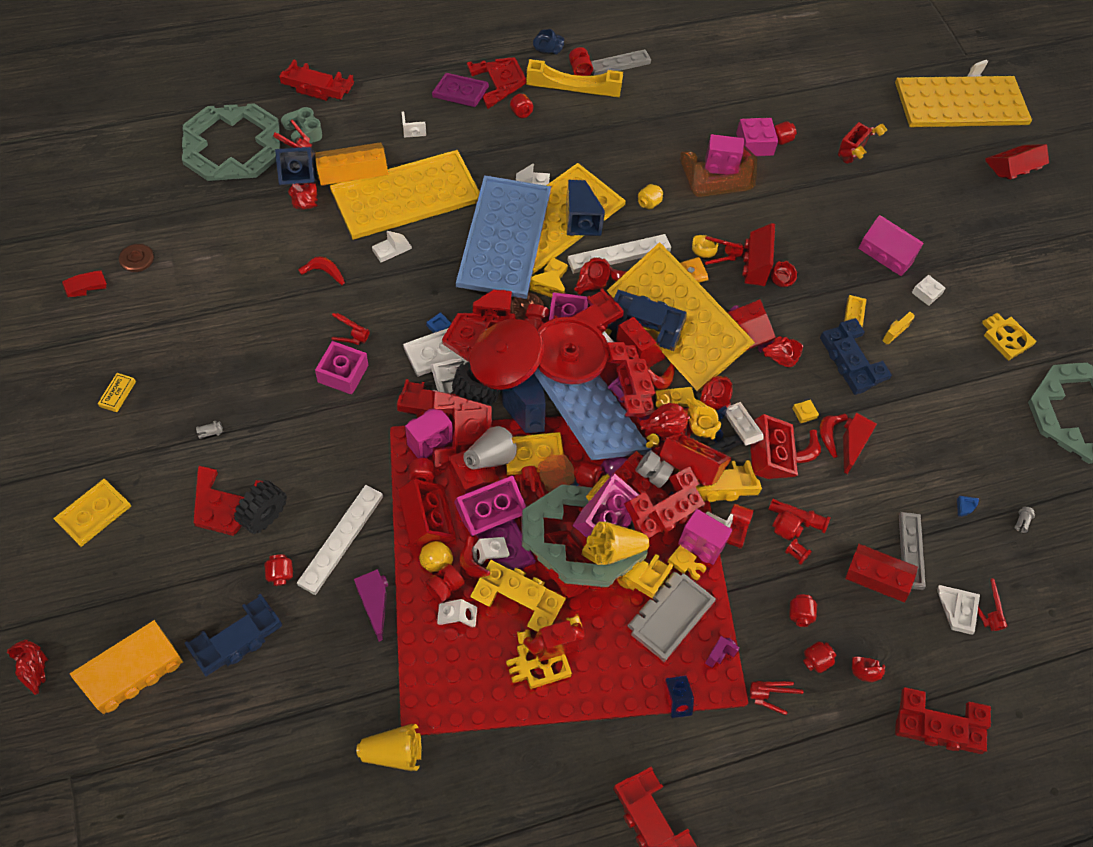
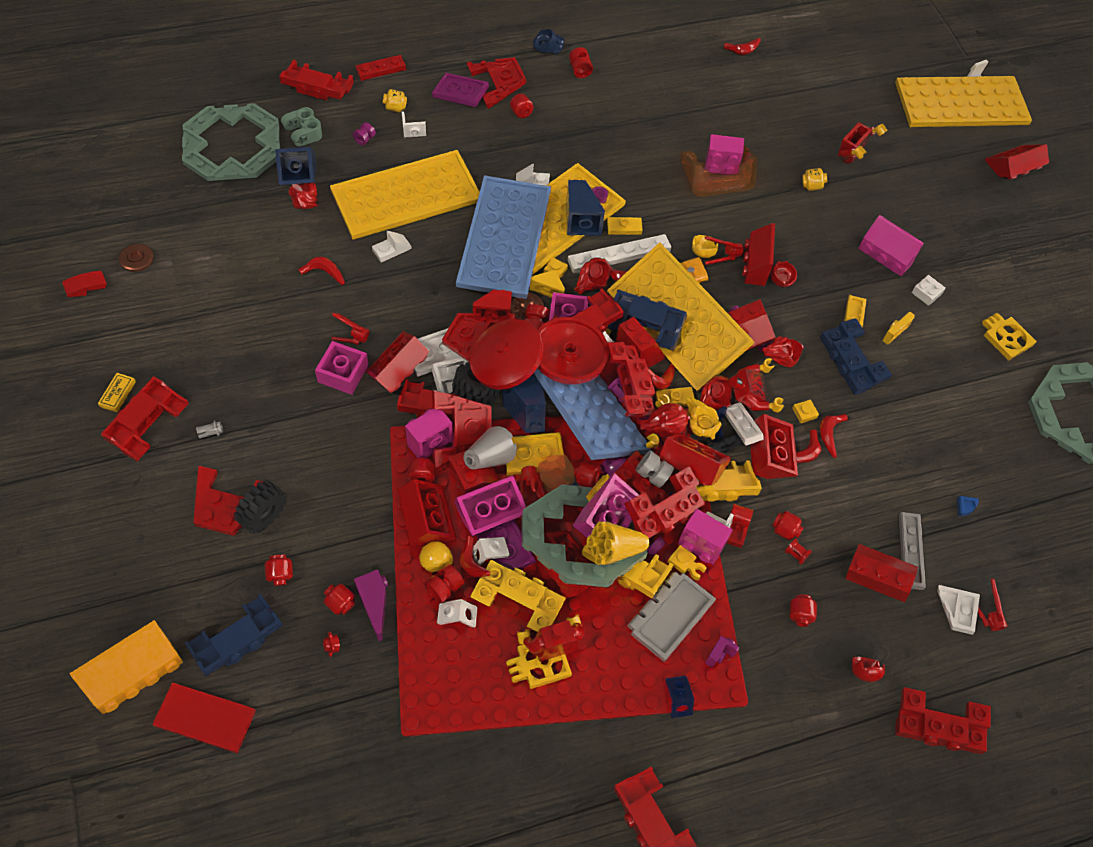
(29, 664): red hair -> none
(92, 512): yellow tile -> none
(139, 415): none -> red bracket
(204, 717): none -> red tile
(299, 143): red plant -> none
(331, 644): none -> red plate
(339, 599): none -> red head
(340, 540): white plate -> none
(351, 163): light orange slope -> none
(364, 133): none -> magenta wheel
(380, 67): none -> red plate
(392, 748): yellow cone -> none
(394, 100): none -> yellow head
(398, 361): none -> slope
(438, 323): blue tile -> none
(544, 76): yellow arch -> none
(601, 193): none -> magenta tile
(621, 62): light grey tile -> none
(624, 225): none -> yellow plate
(650, 196): yellow head -> none
(656, 546): none -> magenta tile
(743, 49): none -> red piece
(752, 390): none -> red torso
(758, 135): dark pink brick -> none
(760, 691): red plant -> none
(785, 132): red head -> none
(808, 518): red pin -> none
(814, 179): none -> yellow head
(819, 657): red head -> none
(855, 438): red slope -> none
(1026, 514): light grey pin -> none

